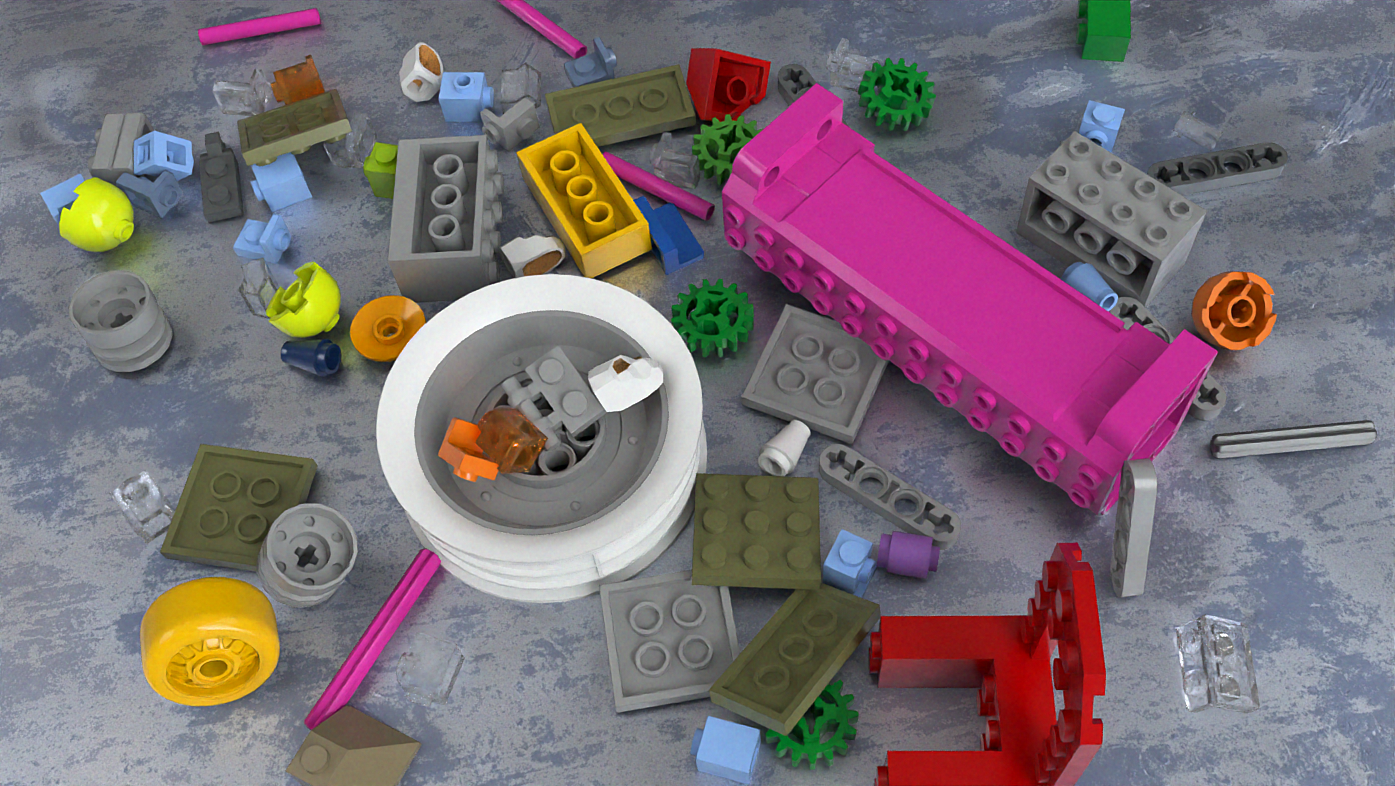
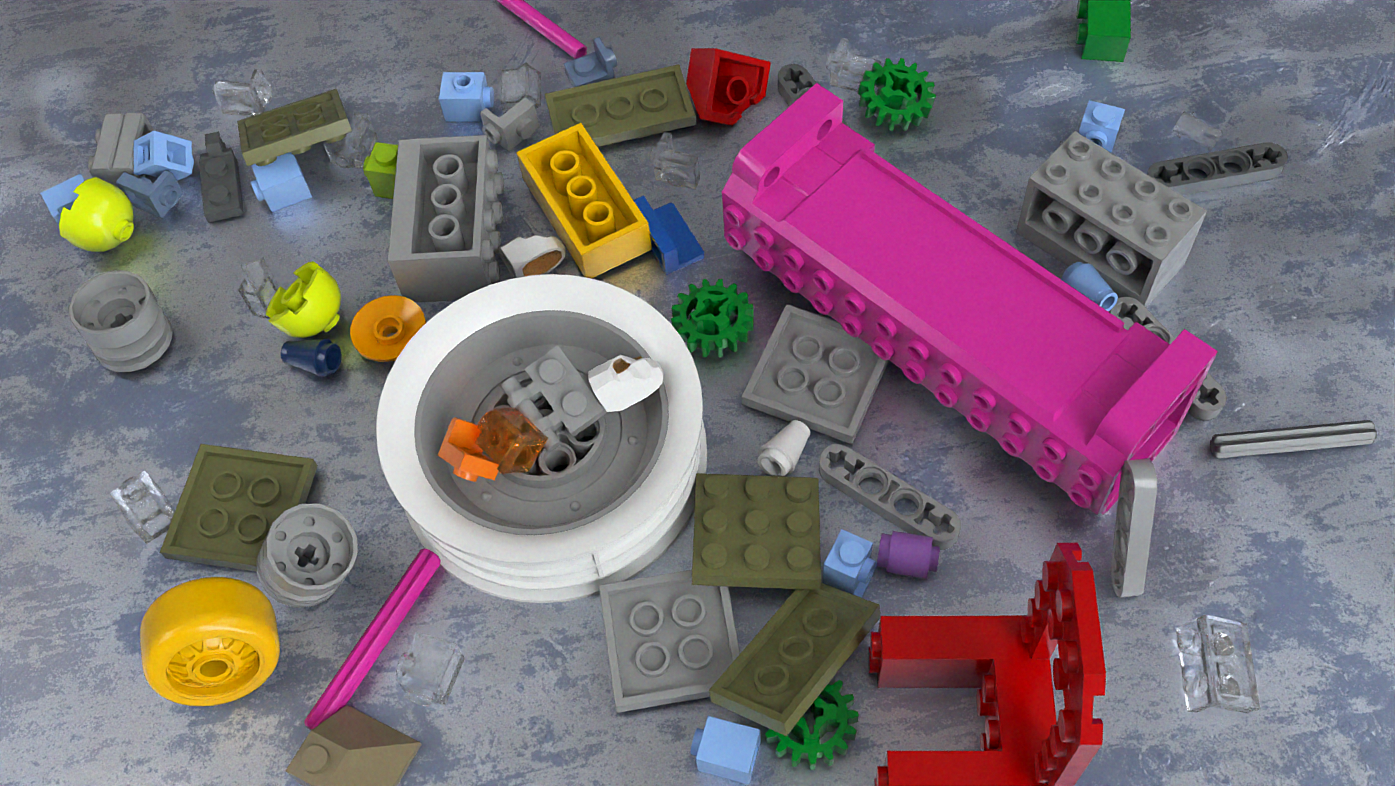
(259, 26): dark pink piece -> none
(263, 239): light blue bracket -> none
(297, 82): clear orange brick -> none
(421, 73): white rock -> none
(660, 187): dark pink piece -> none
(720, 145): bright green gear -> none
(1234, 310): orange cylinder -> none

